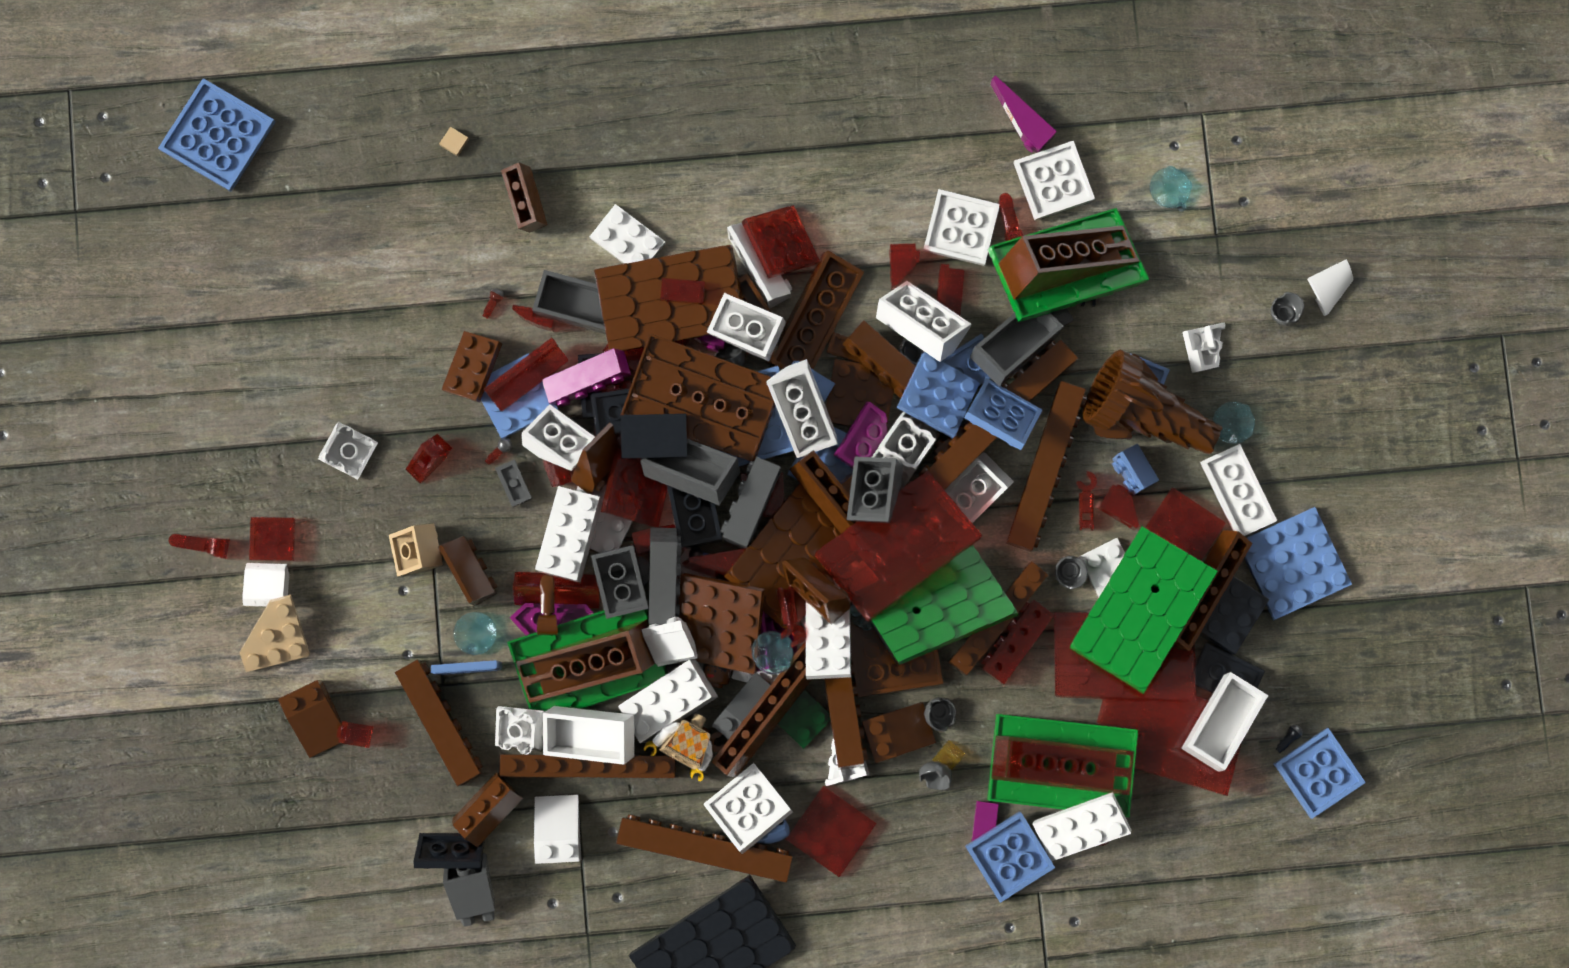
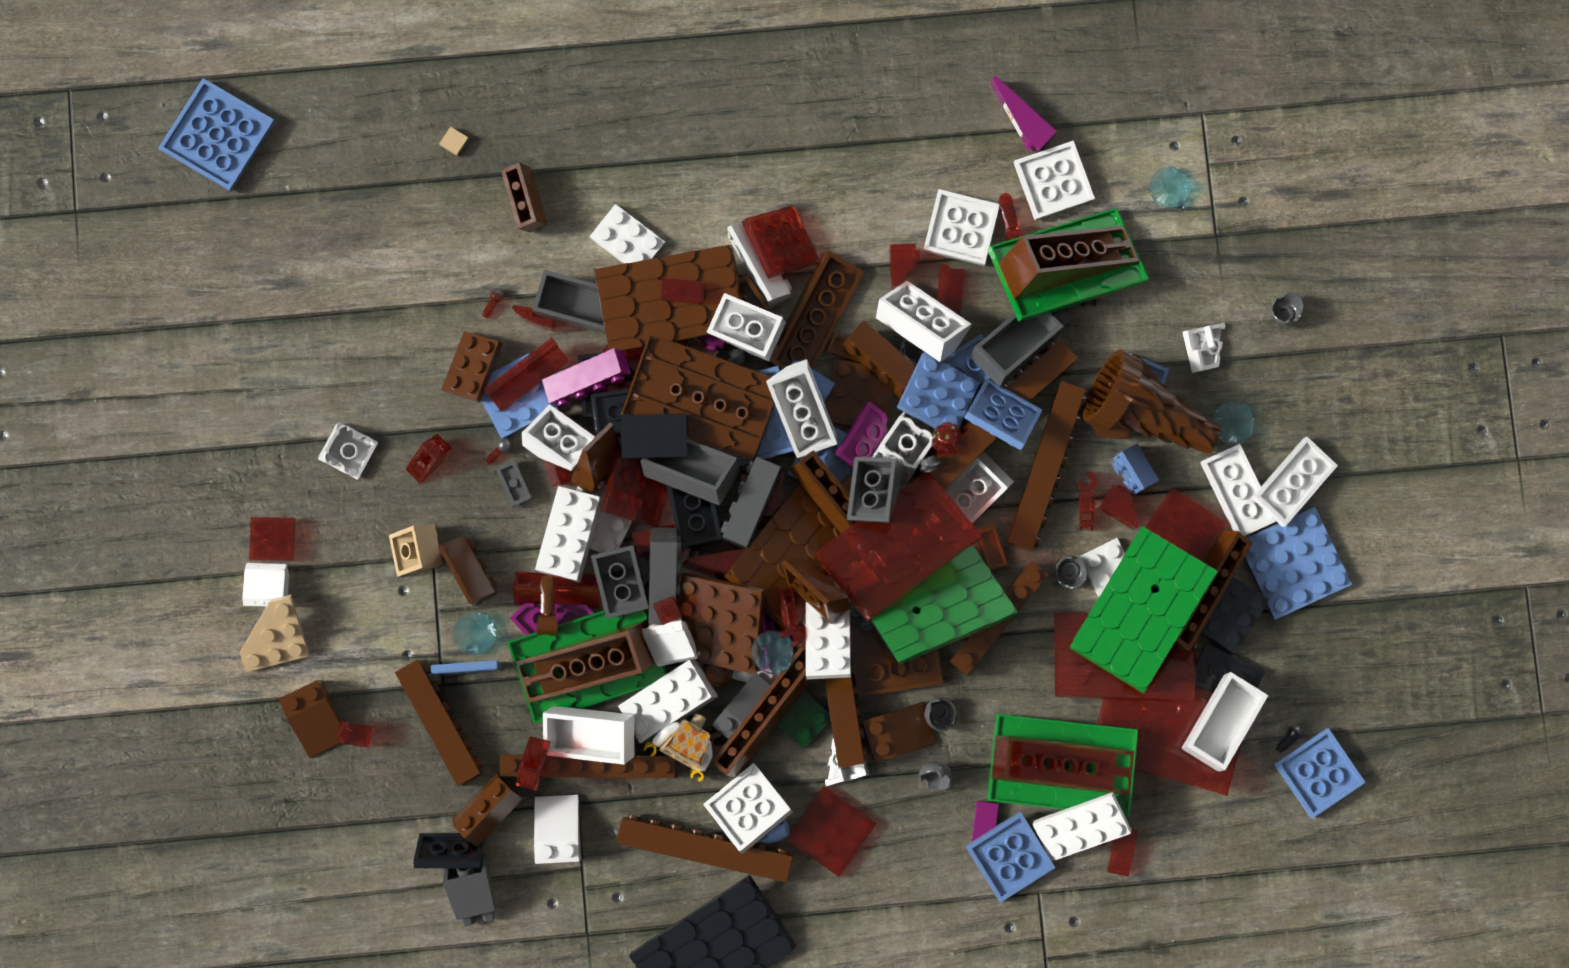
(212, 546): clear red piece -> none
(519, 729): white slope -> none
(533, 763): none -> clear red slope
(667, 610): none -> clear red plate
(929, 464): none -> dark grey plate
(946, 438): none -> clear red head
(949, 755): clear yellow slope -> none
(992, 548): none -> dark orange tile
(1017, 642): clear red brick -> none
(1122, 854): none -> clear red slope
(1294, 481): none -> white plate
(1331, 285): white slope -> none

